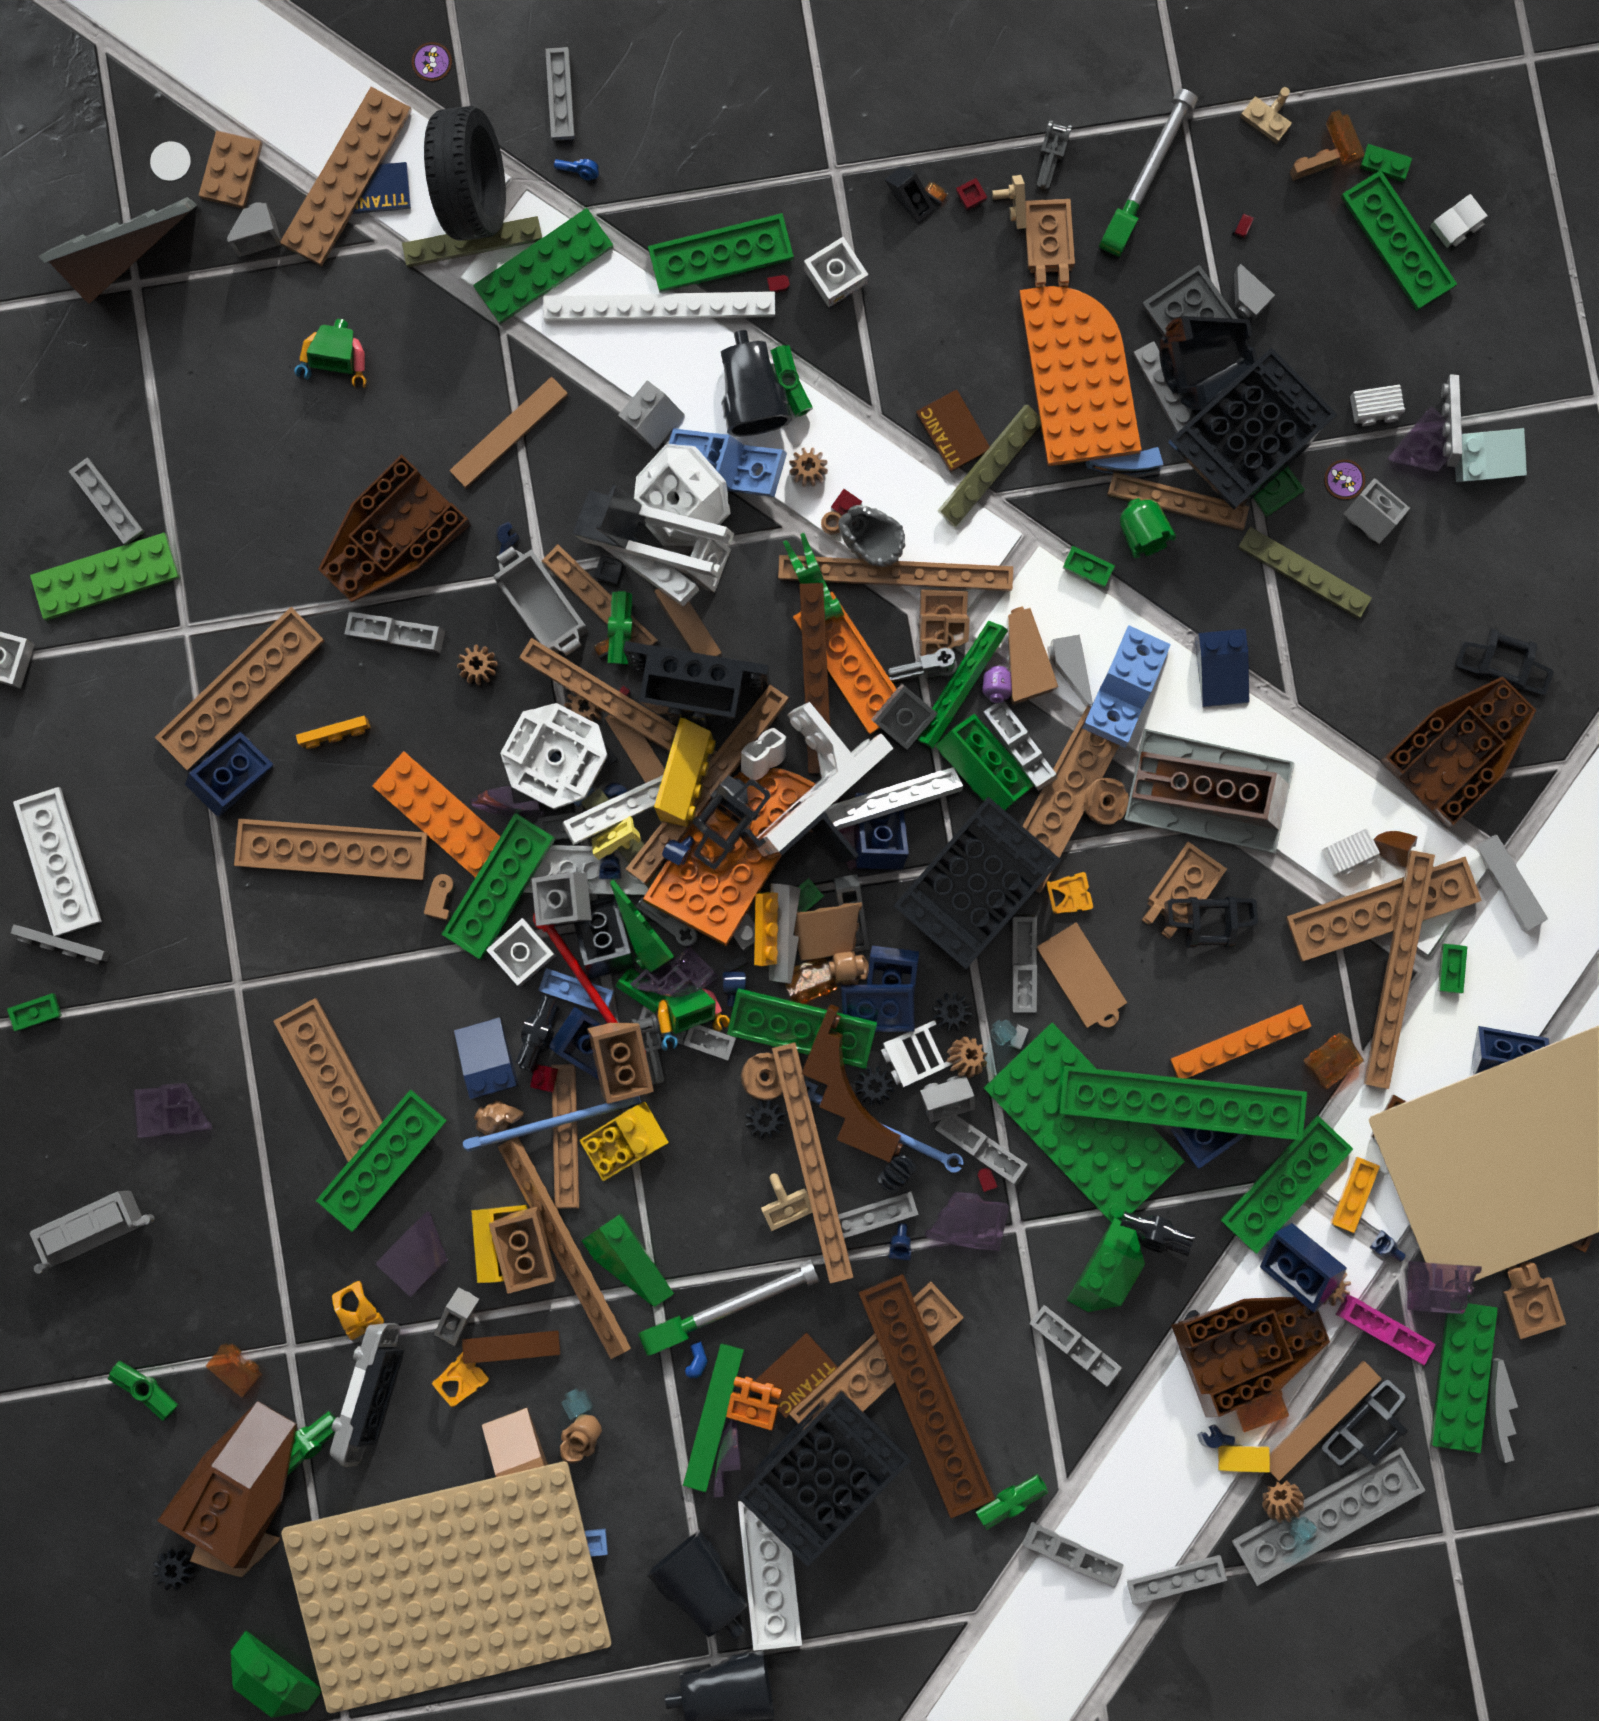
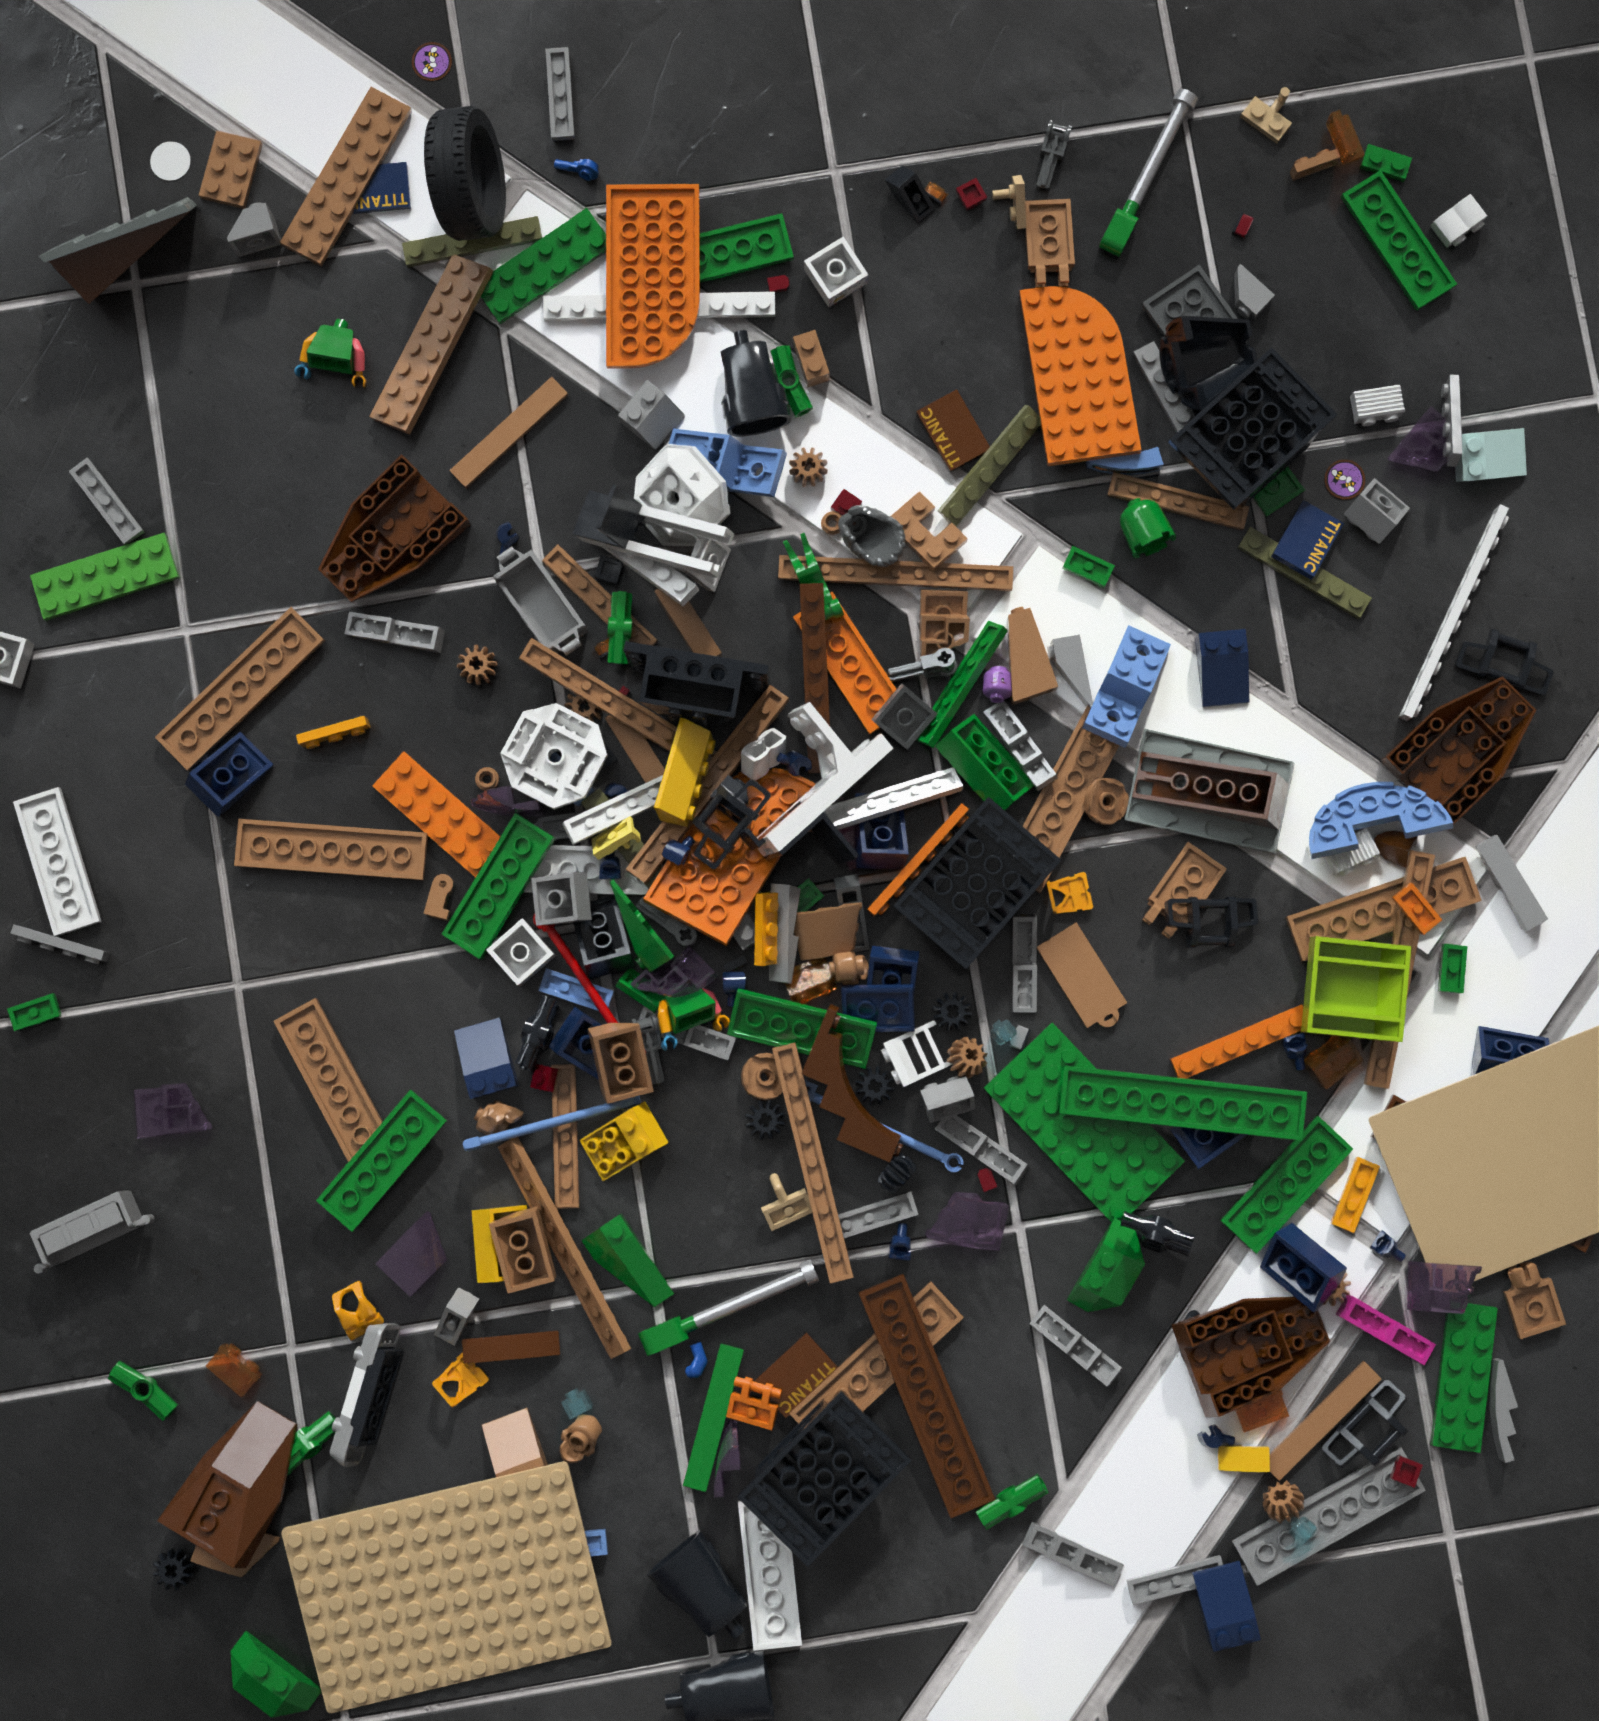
(431, 344): none -> medium nougat plate
(484, 772): none -> medium nougat plate
(650, 271): none -> orange plate
(793, 762): none -> dark blue piece
(811, 358): none -> medium nougat brick
(926, 853): none -> orange plate
(929, 549): none -> medium nougat plate
(1226, 1606): none -> dark blue slope
(1296, 1049): none -> dark blue piece
(1307, 540): none -> dark blue tile
(1356, 989): none -> lime slope
(1371, 806): none -> medium blue plate
(1406, 1471): none -> dark red plate
(1416, 908): none -> orange plate
(1451, 623): none -> white plate

